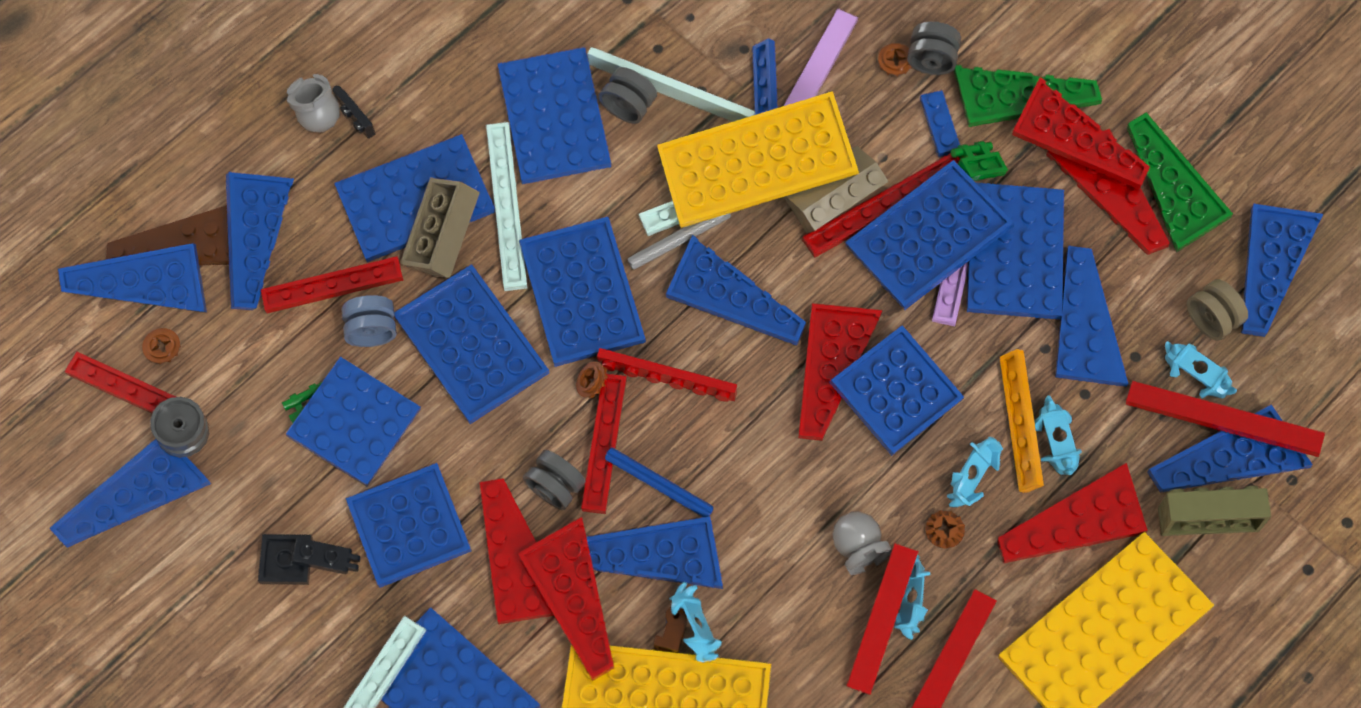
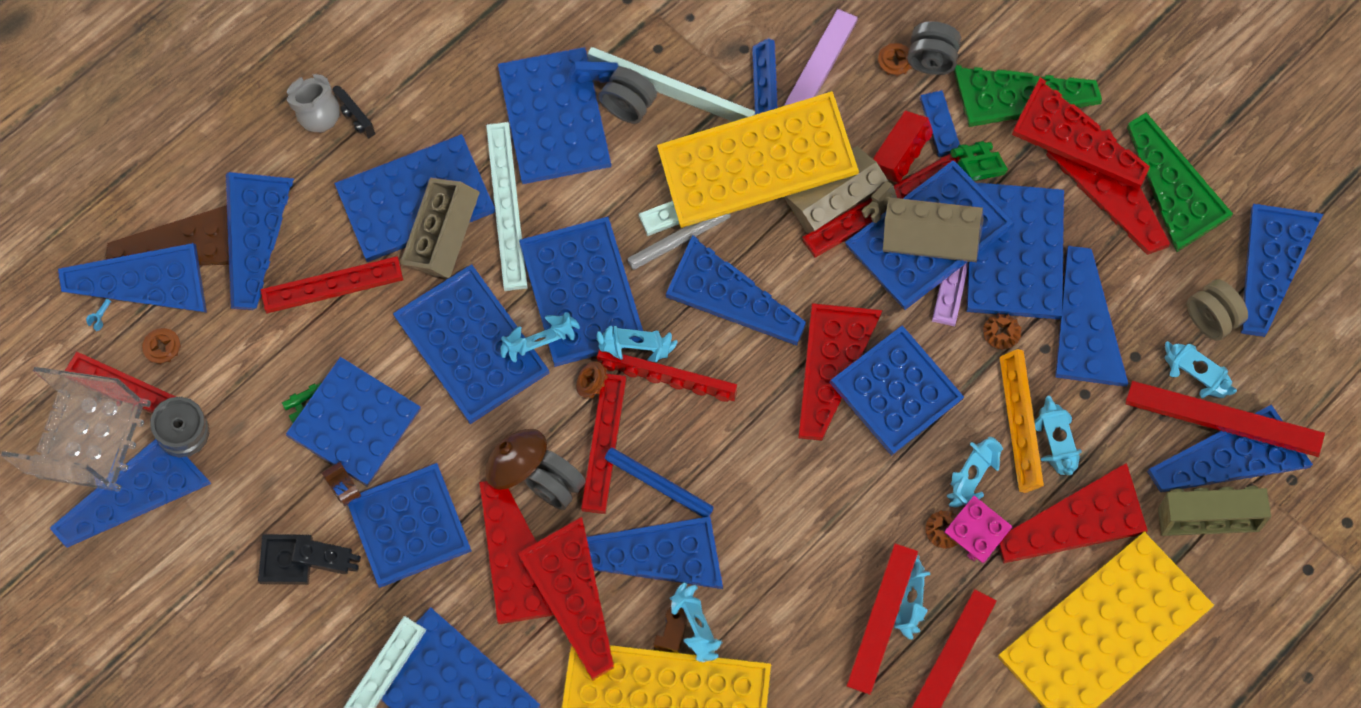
(86, 431): none -> clear windscreen
(97, 317): none -> dark azure hand
(341, 484): none -> reddish brown leg
(368, 321): sand blue wheel -> none
(515, 458): none -> reddish brown dish
(560, 326): none -> medium azure piece
(592, 71): none -> blue plate
(616, 338): none -> medium azure piece
(859, 538): light grey tile -> none
(879, 202): none -> dark tan plate
(903, 145): none -> red brick
(933, 229): none -> dark tan slope
(978, 529): none -> dark pink hinge
(1002, 340): none -> dark orange gear

